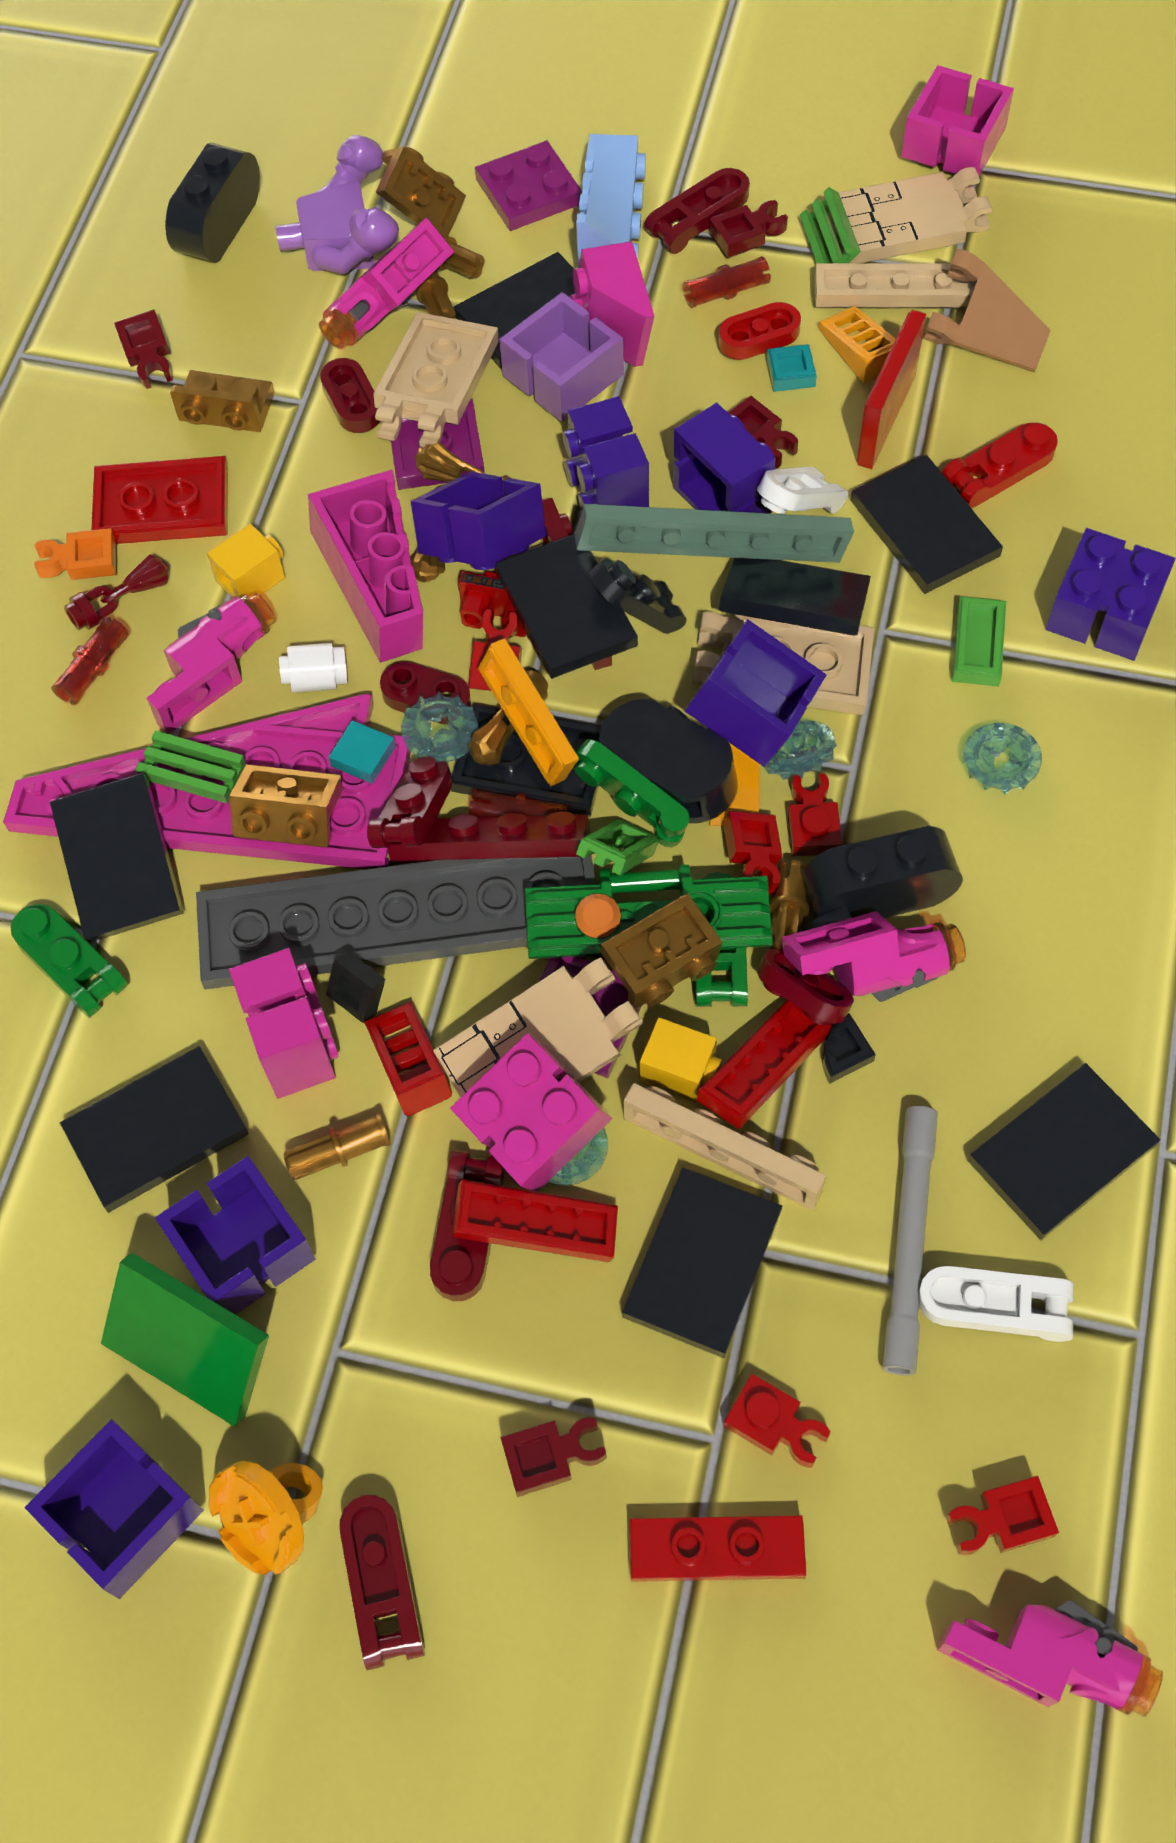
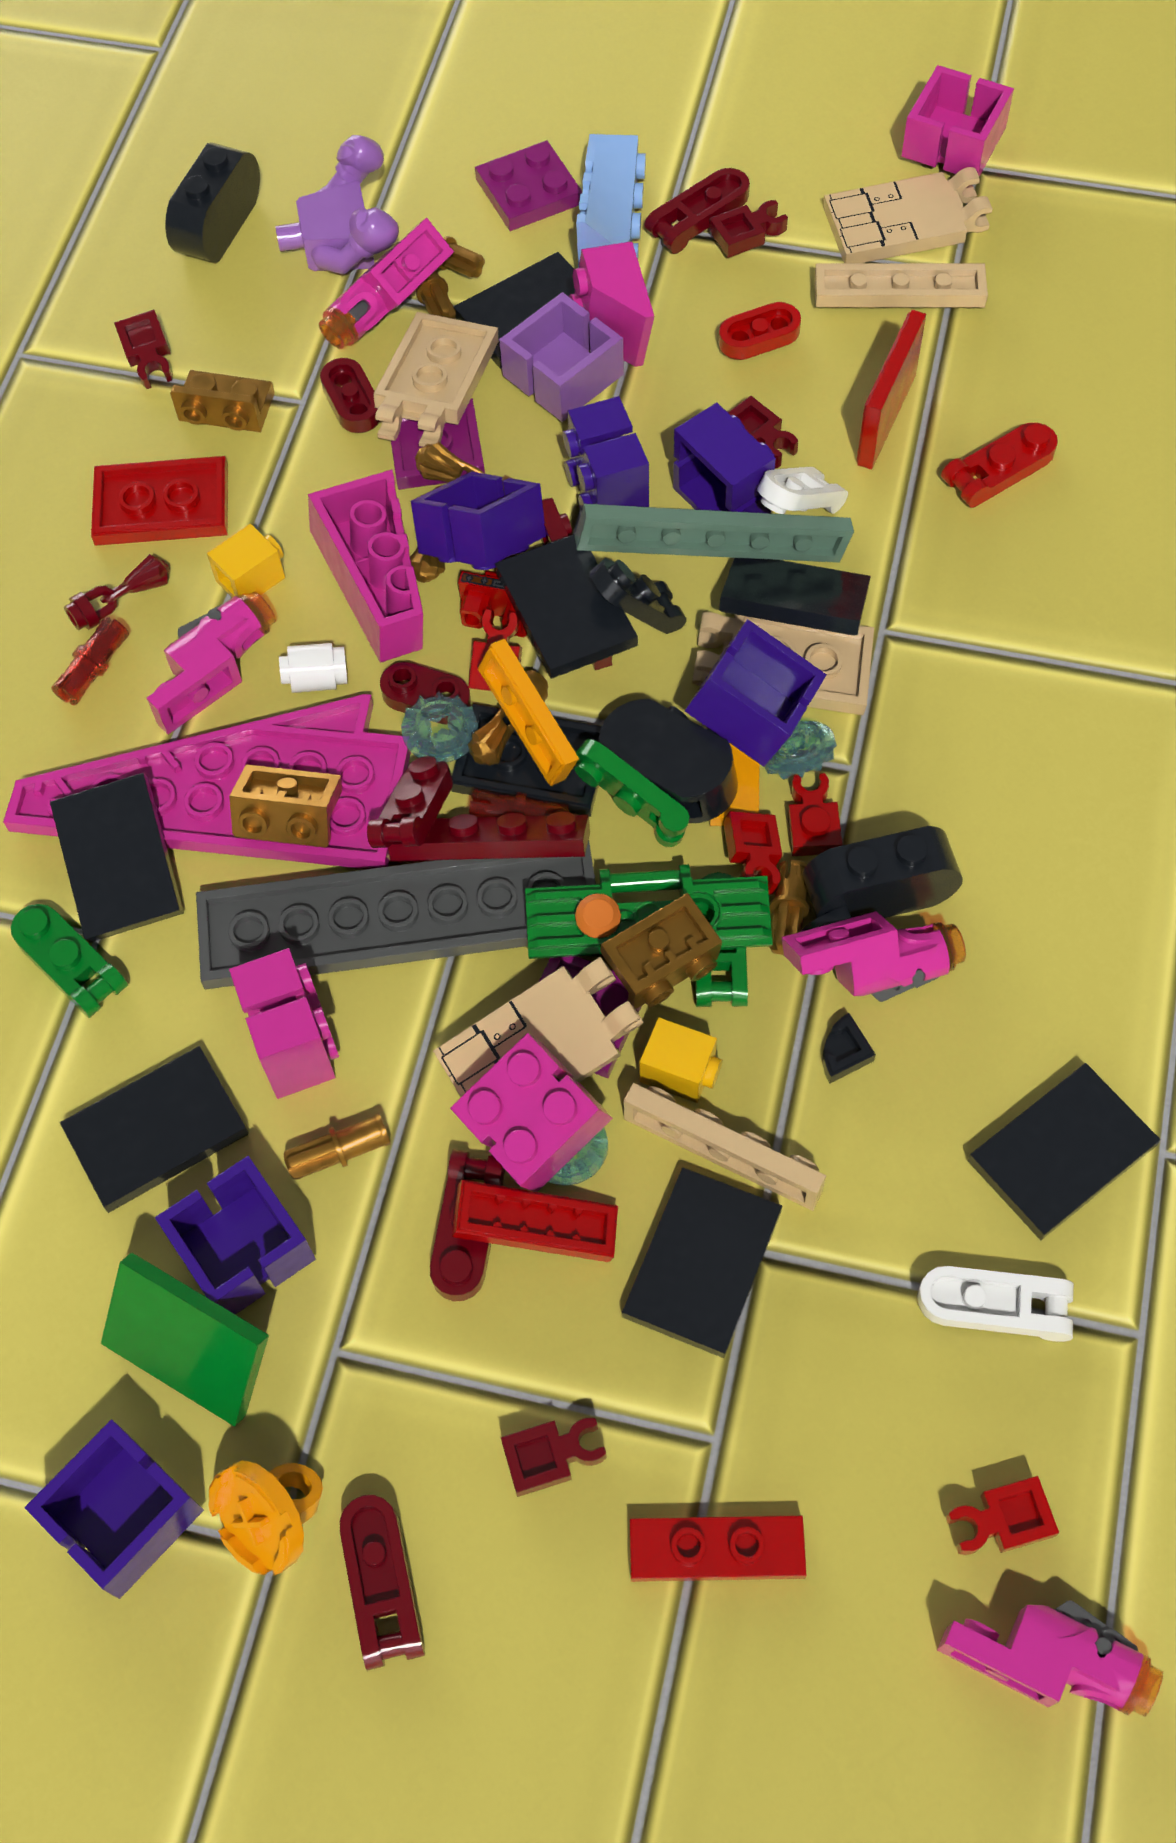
(83, 555): orange plate -> none
(193, 759): bright green tile -> none
(355, 986): pearl dark grey plate -> none
(362, 751): teal tile -> none
(419, 189): pearl gold bracket -> none
(420, 1086): red slope -> none
(626, 852): bright green tile -> none
(726, 282): clear red pin -> none
(762, 1064): red plate -> none
(767, 1418): red plate -> none
(791, 367): teal tile -> none
(817, 995): dark red plate -> none
(822, 235): bright green tile -> none
(863, 364): light orange slope -> none
(903, 1322): light grey piece -> none
(926, 523): black tile -> none
(979, 641): bright green tile -> none
(988, 743): clear light blue gear -> none
(994, 320): medium nougat flag -> none
(1115, 582): dark purple piece -> none

